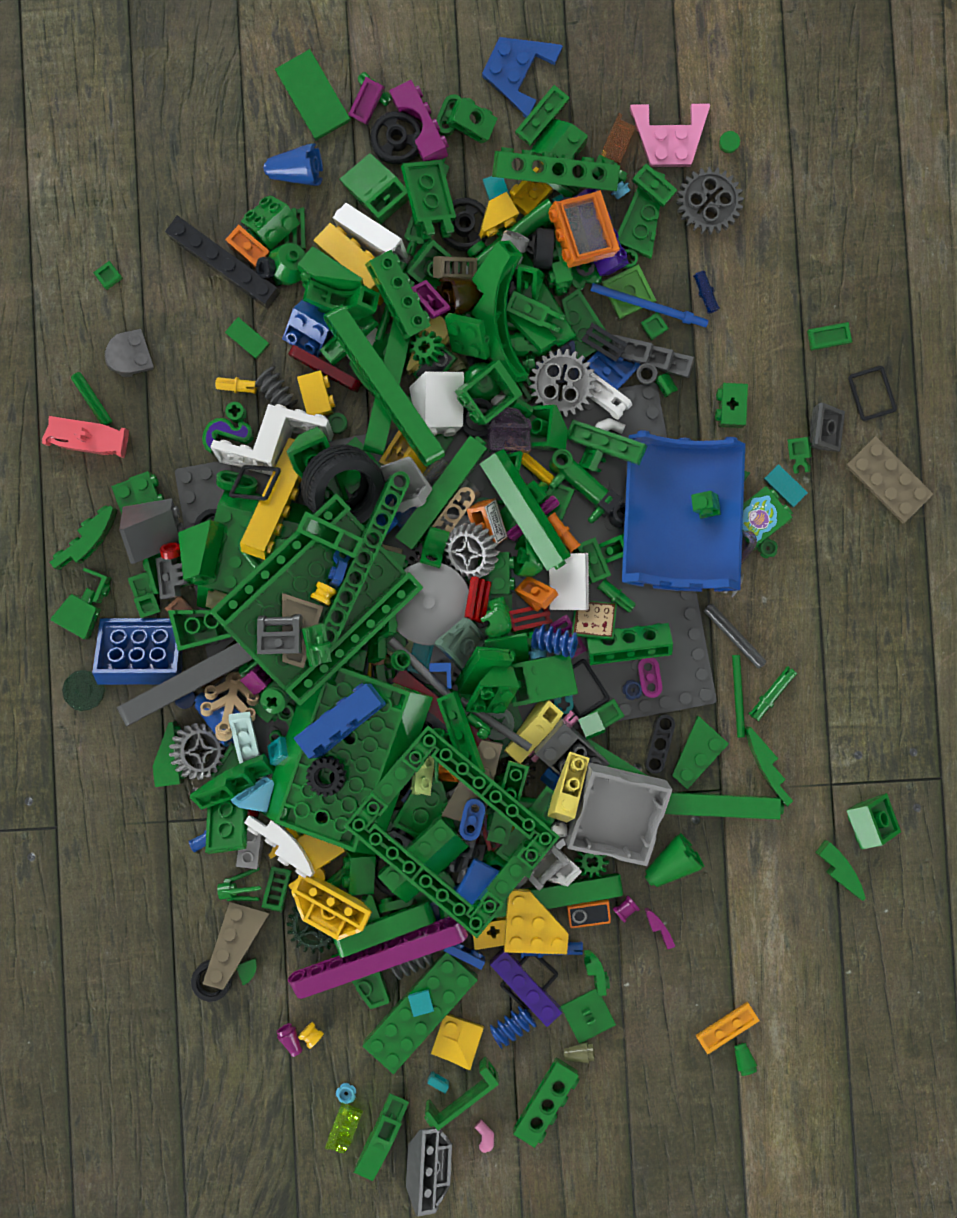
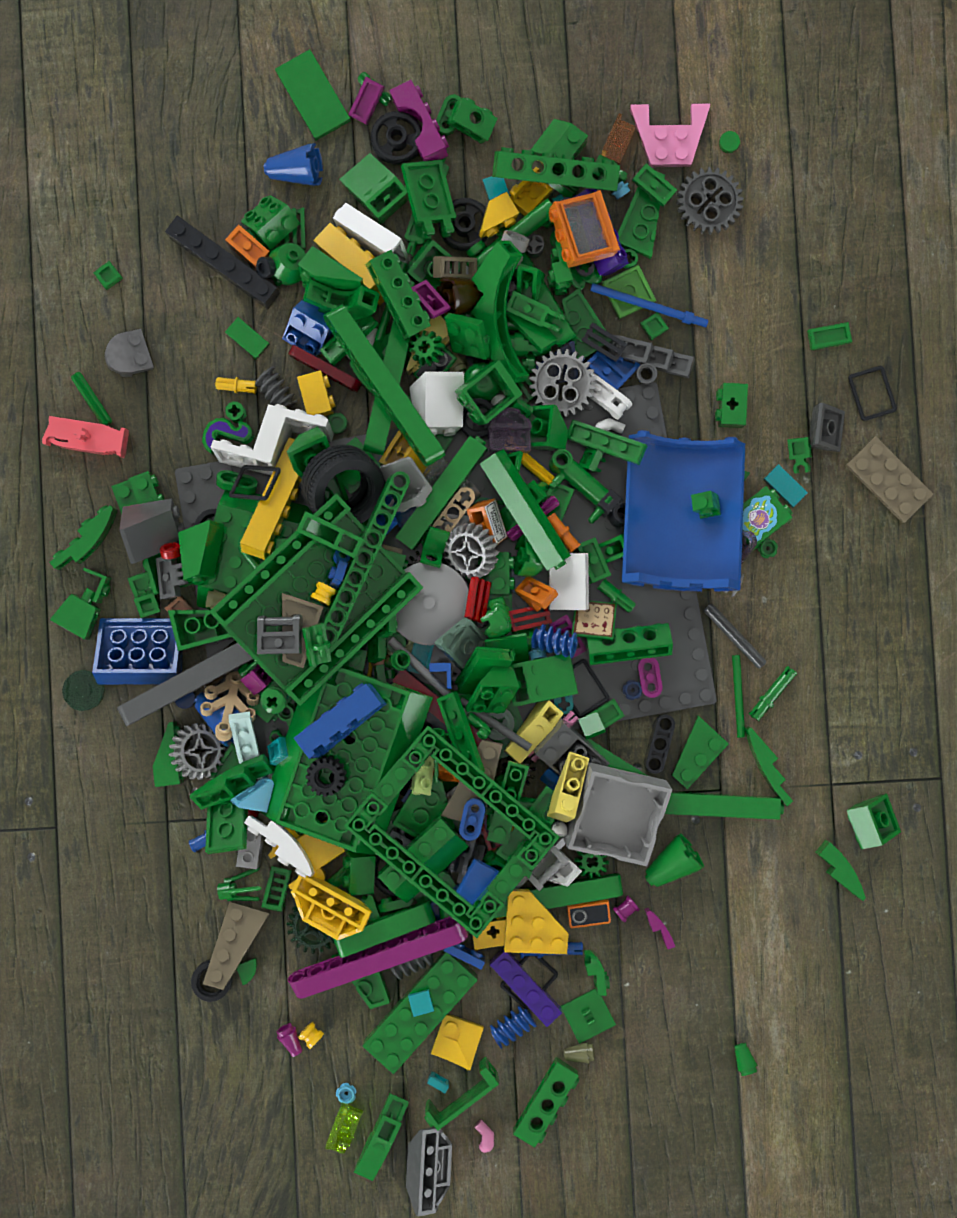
(510, 65): blue wing -> none
(542, 115): green plate -> none
(543, 248): black tyre -> none
(666, 384): green slope -> none
(706, 292): clear blue pin -> none
(727, 1028): light orange tile -> none

